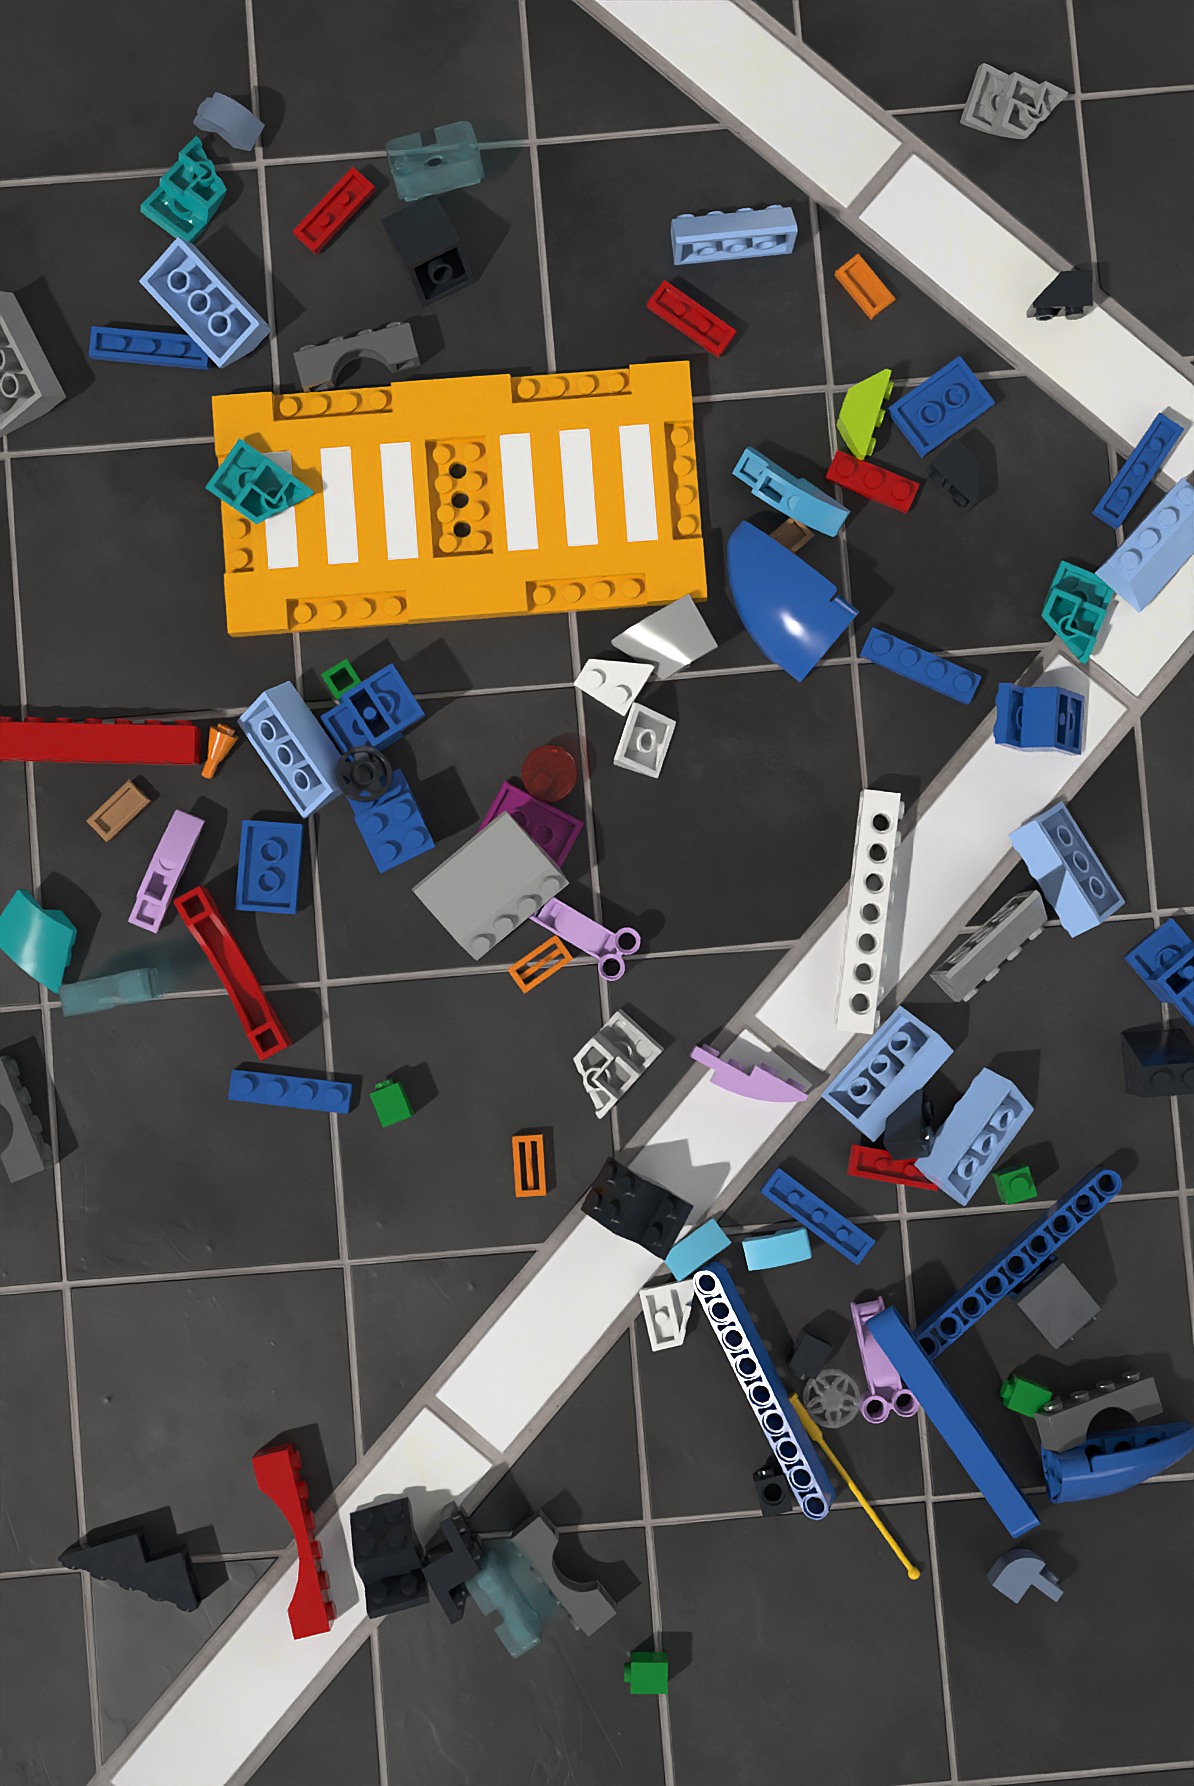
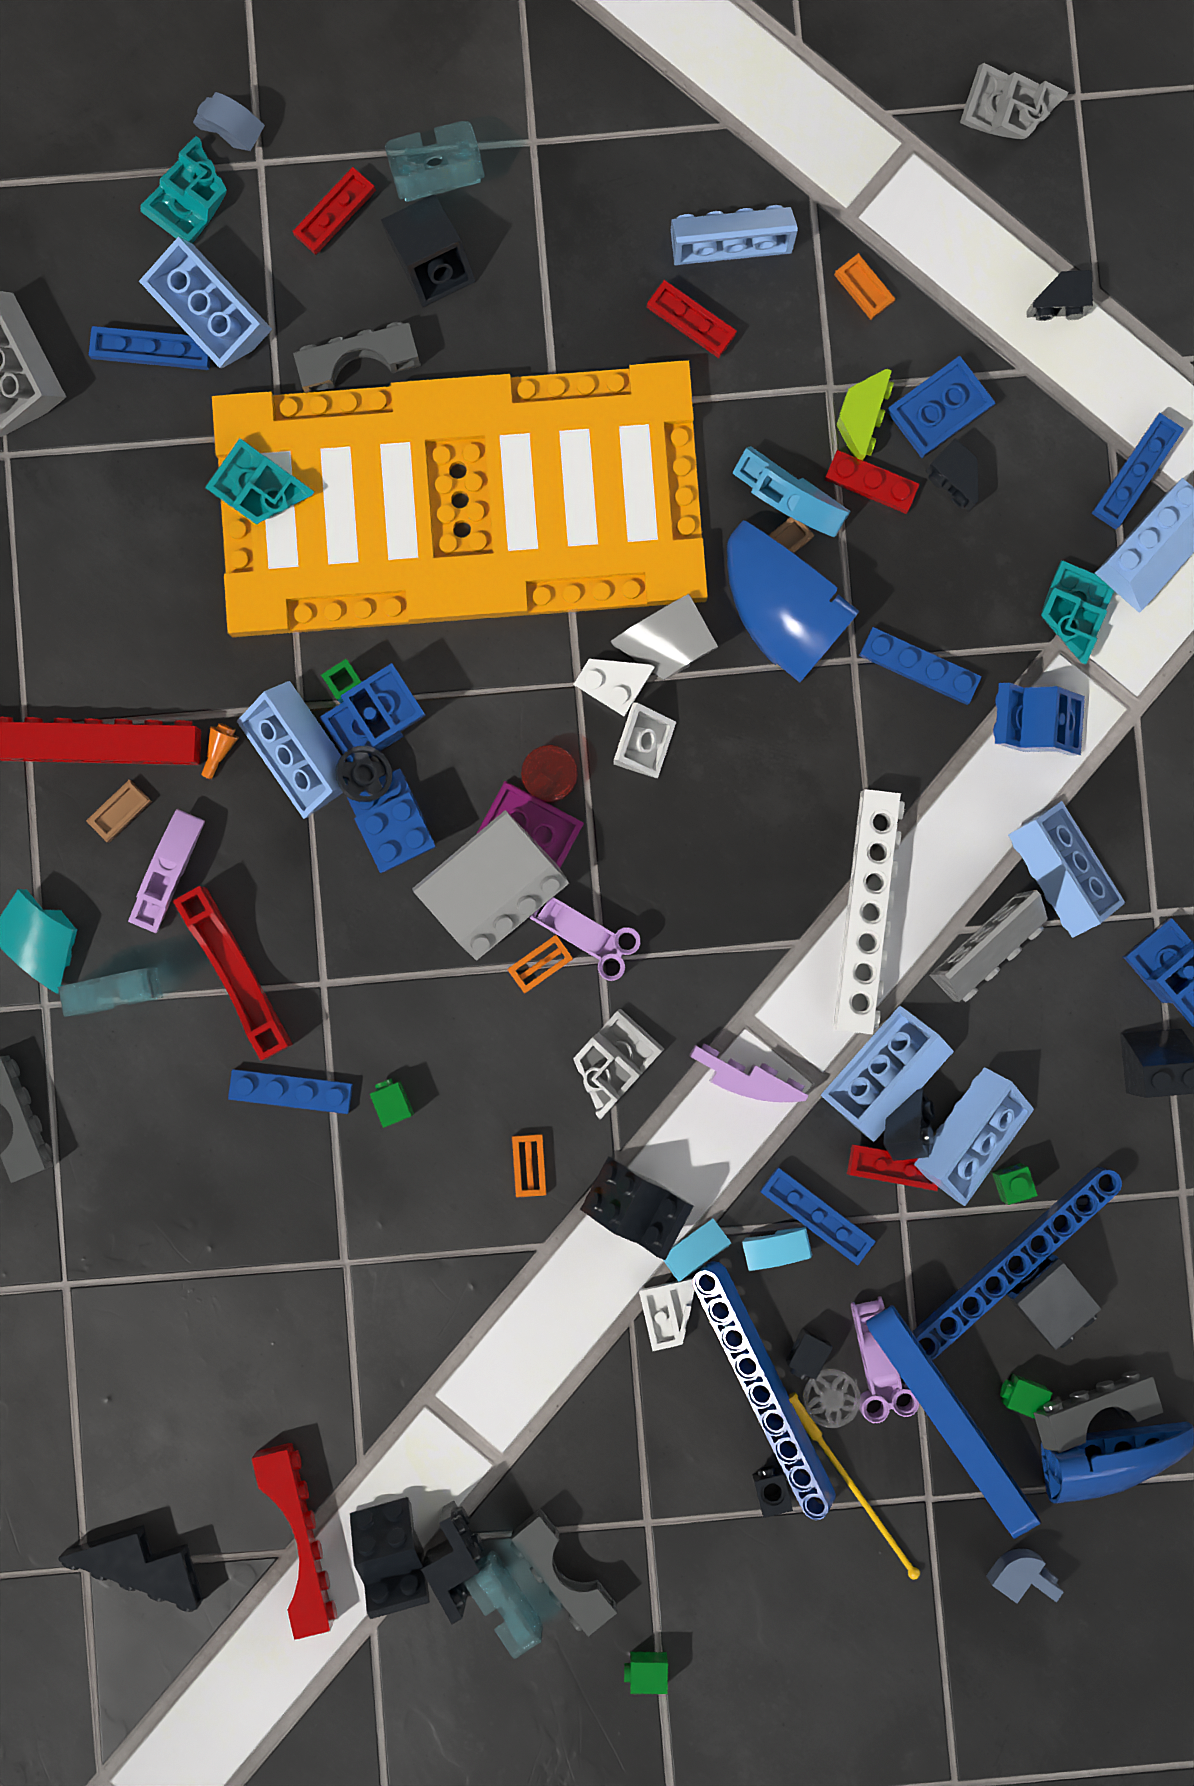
(269, 867): blue plate -> none

